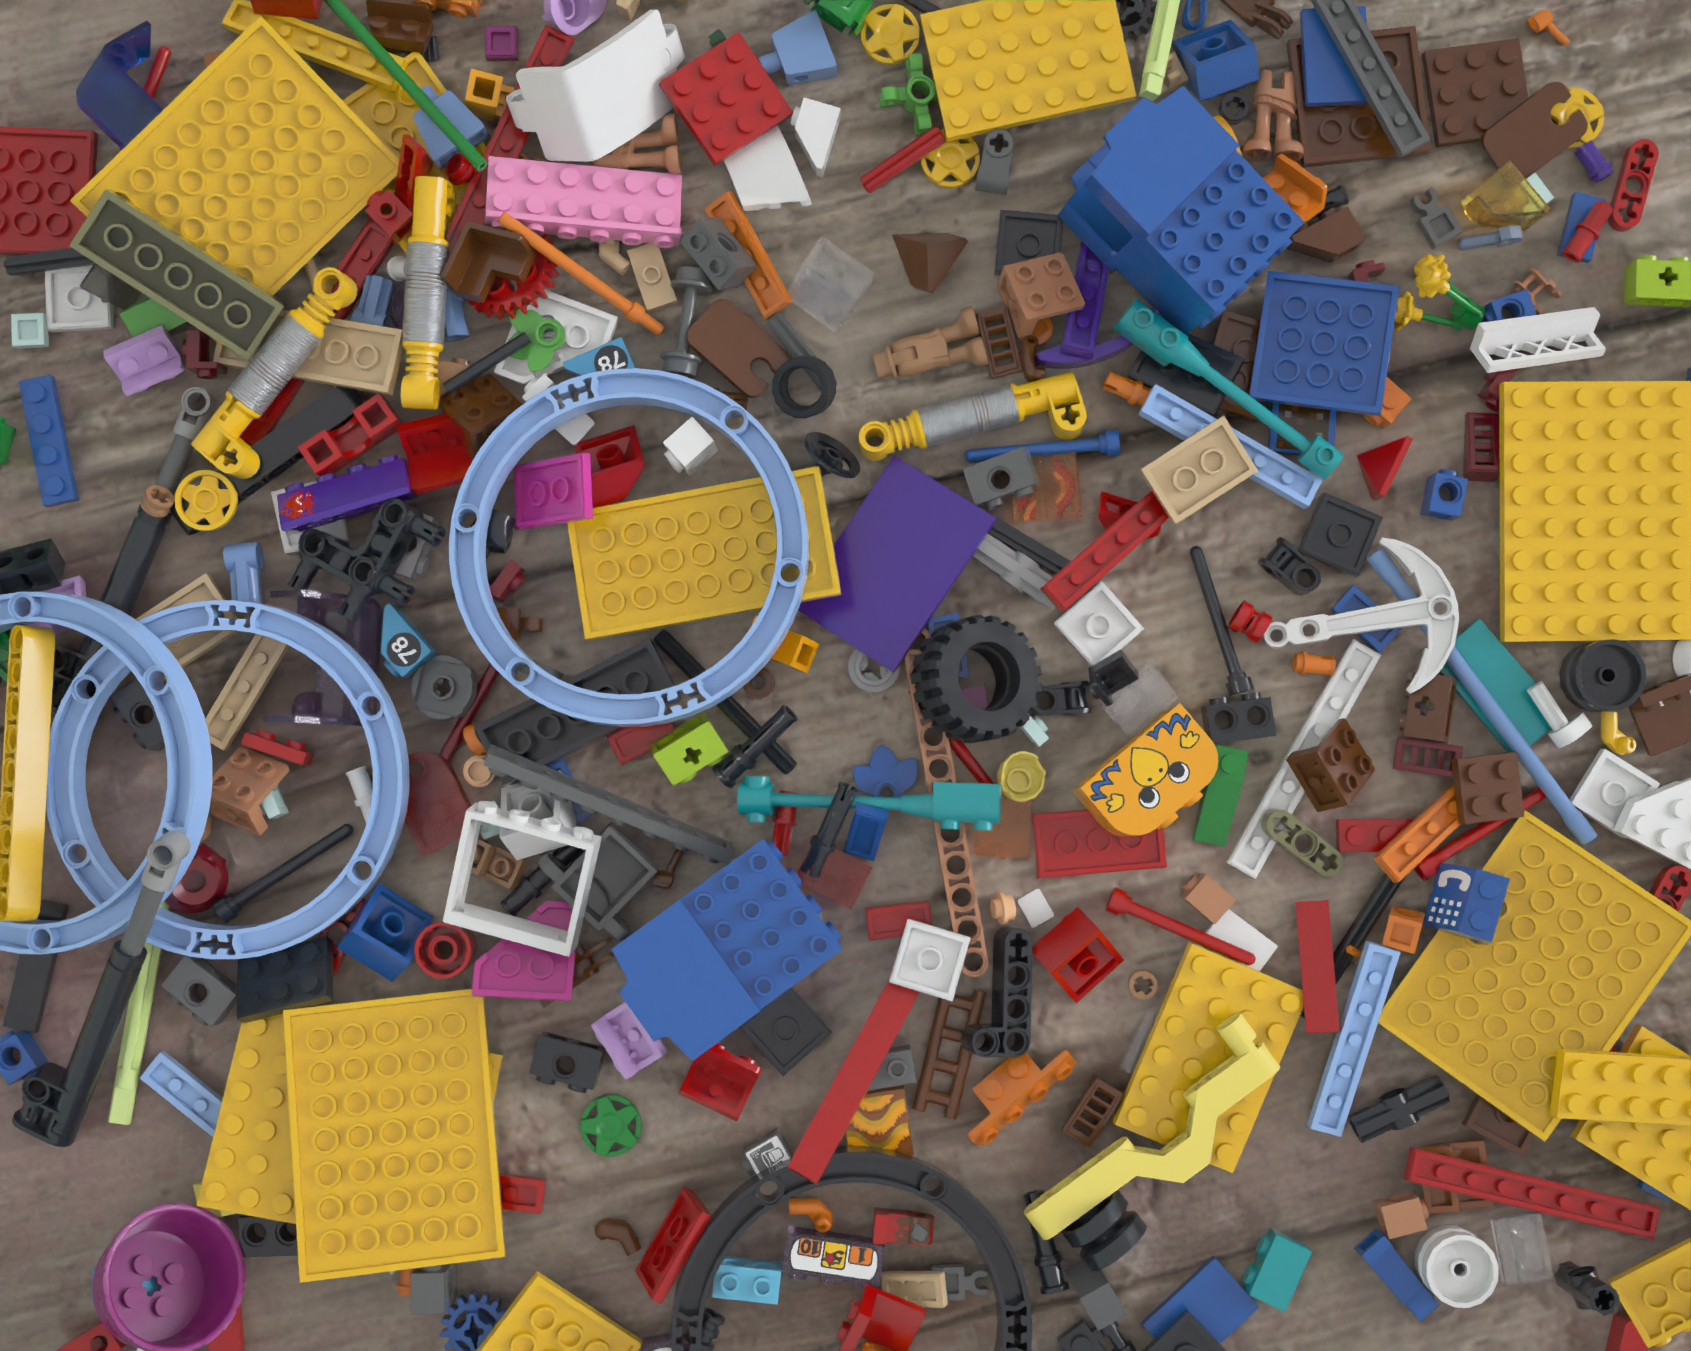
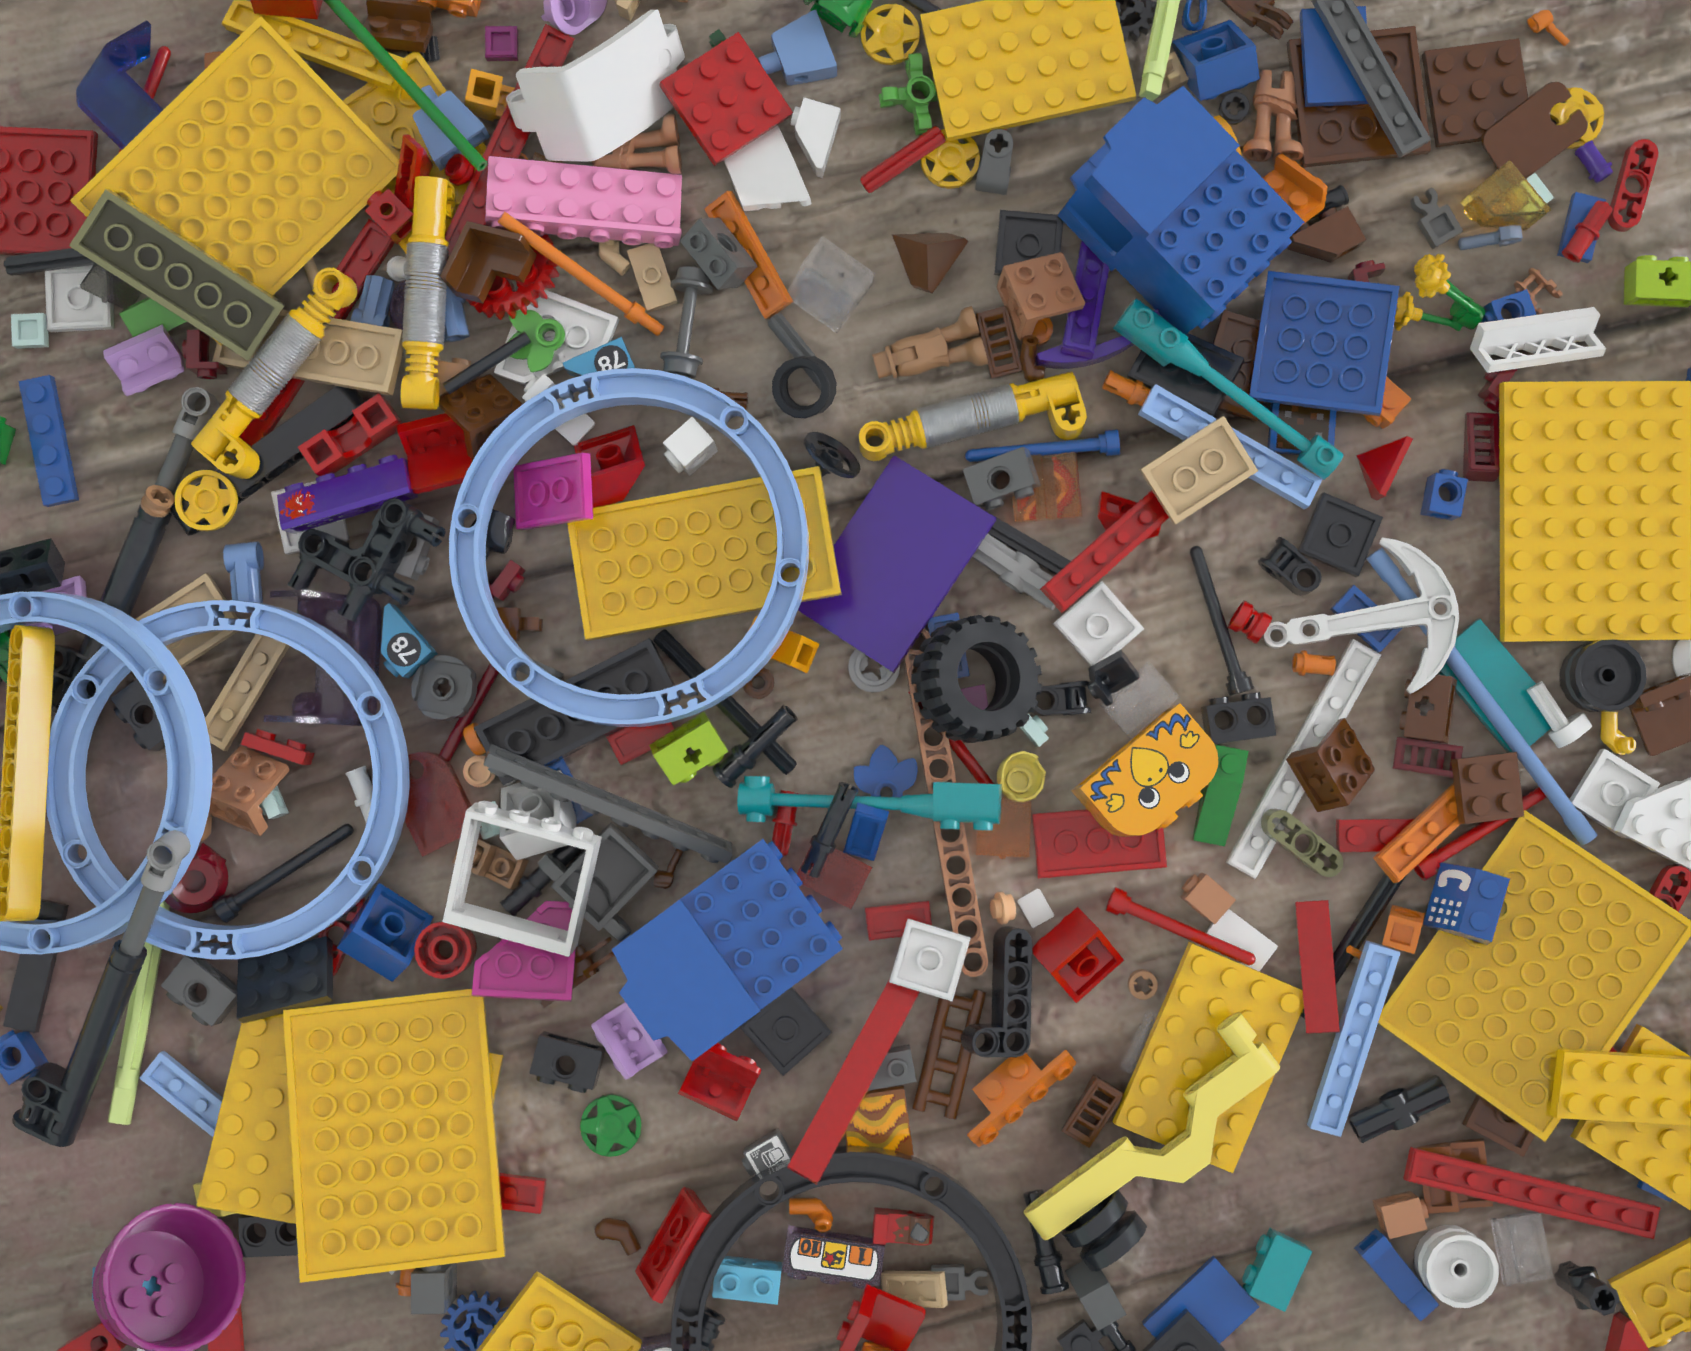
(731, 343): reddish brown piece -> none

